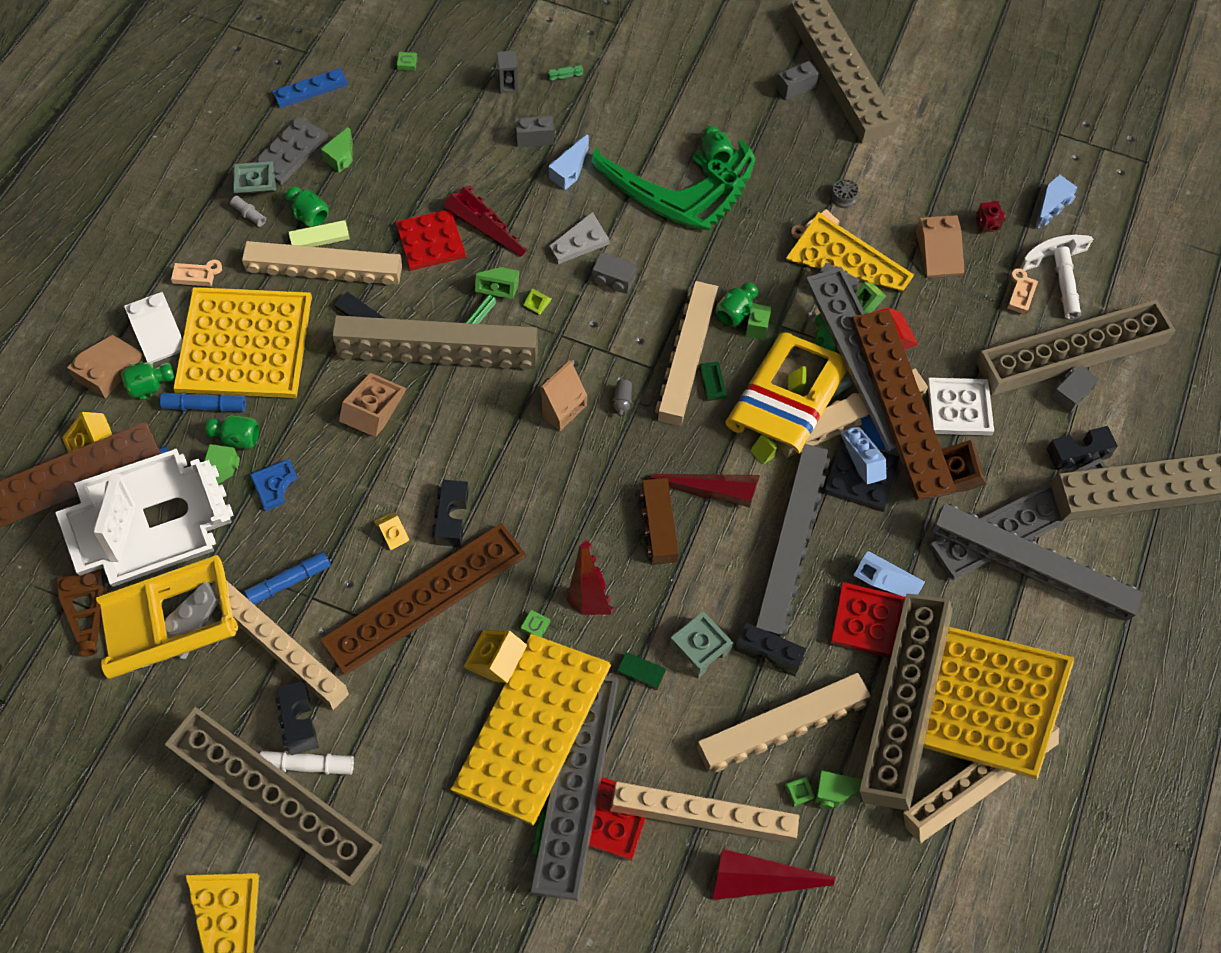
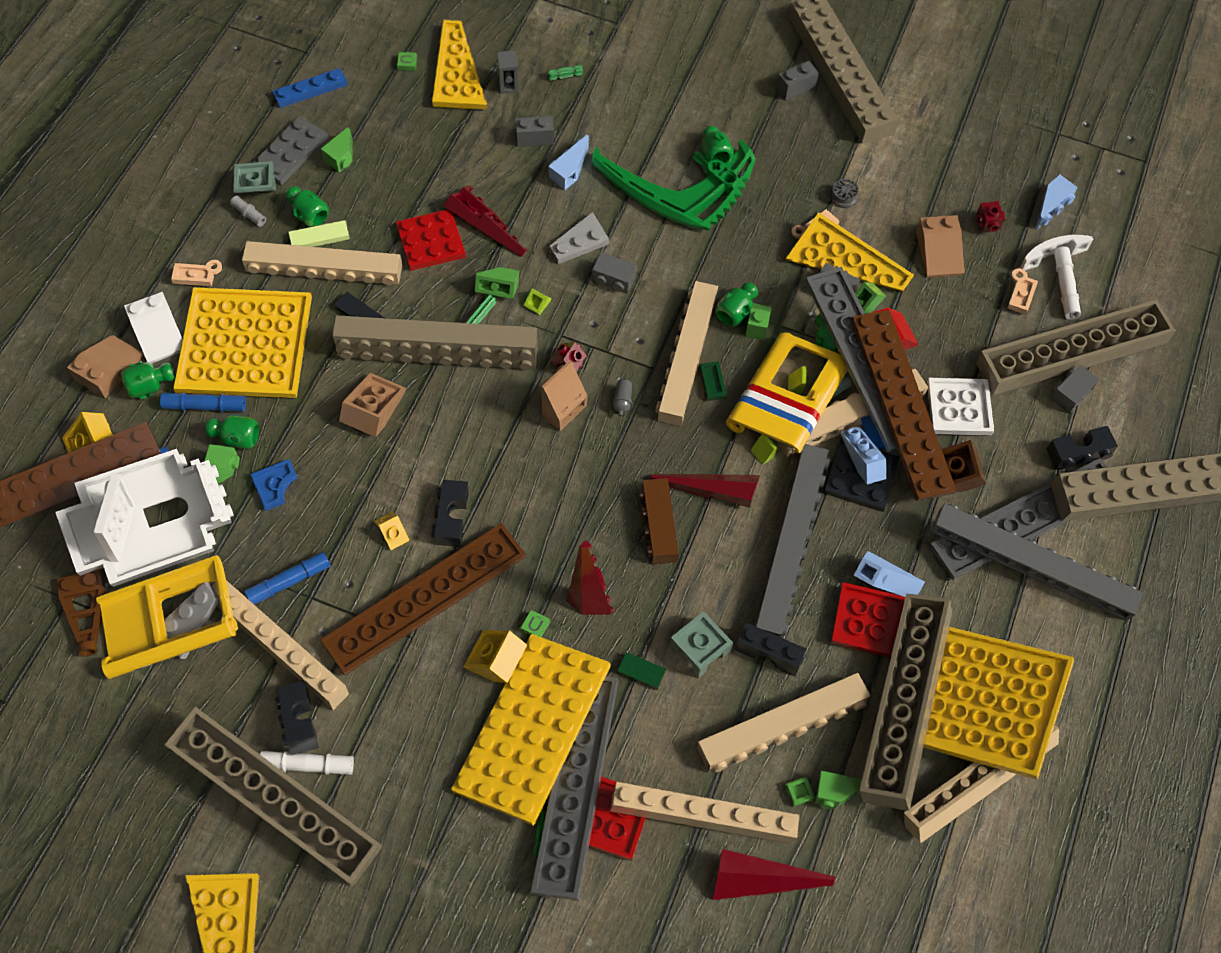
(456, 74): none -> yellow wing
(569, 351): none -> dark red brick

